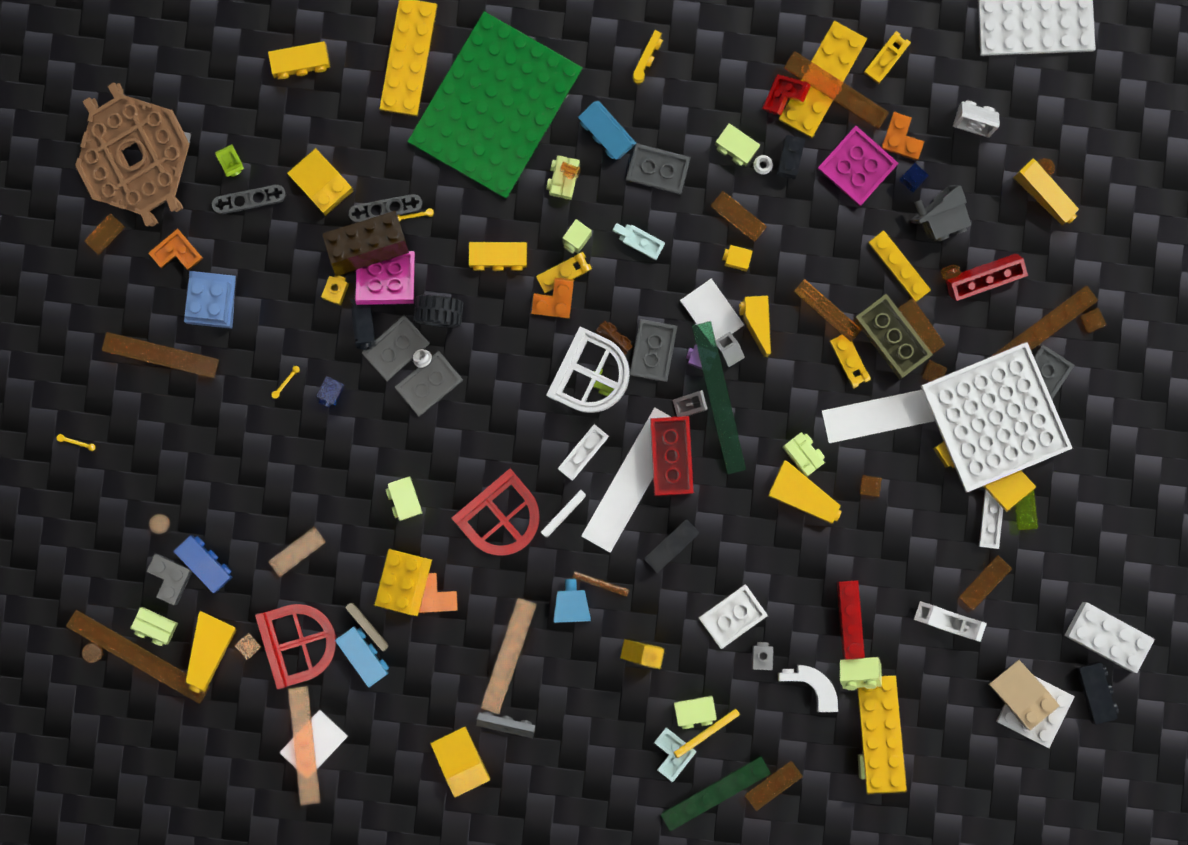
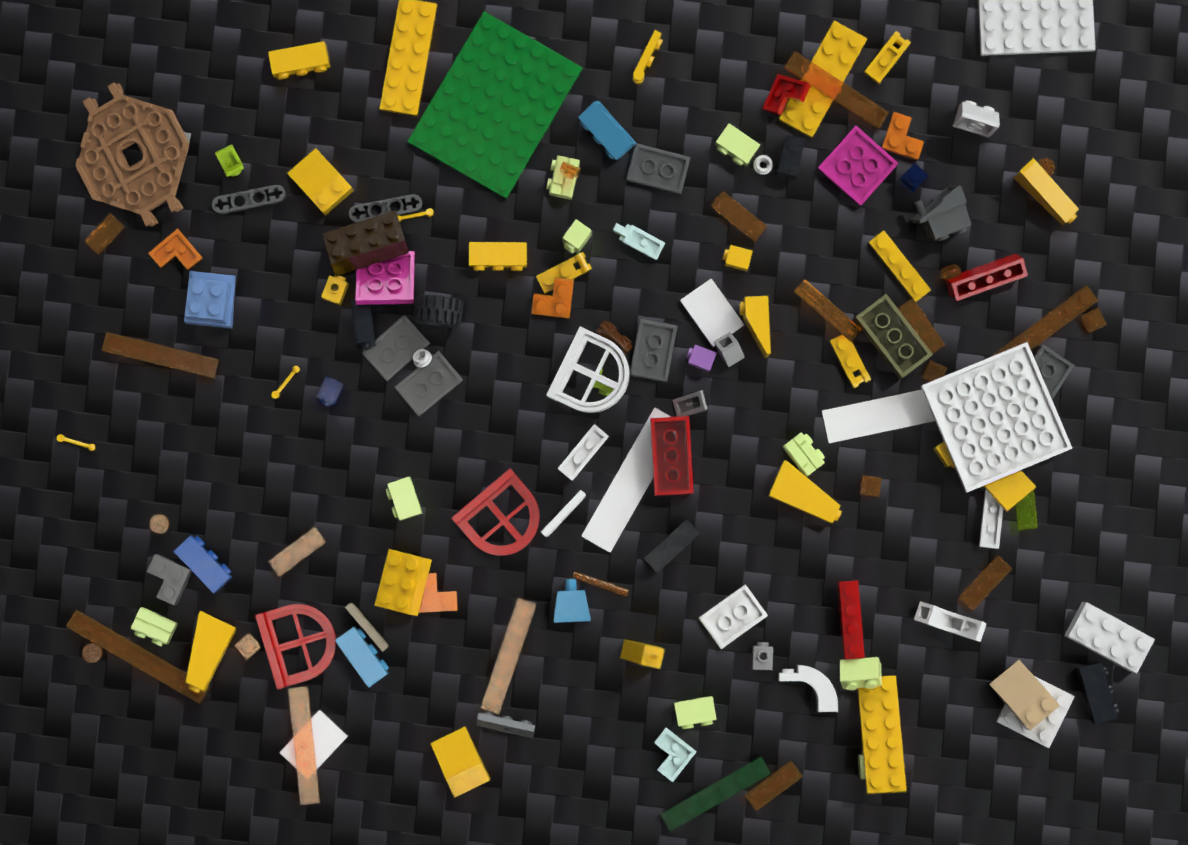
(706, 733): yellow bar -> none
(719, 397): clear green tile -> none

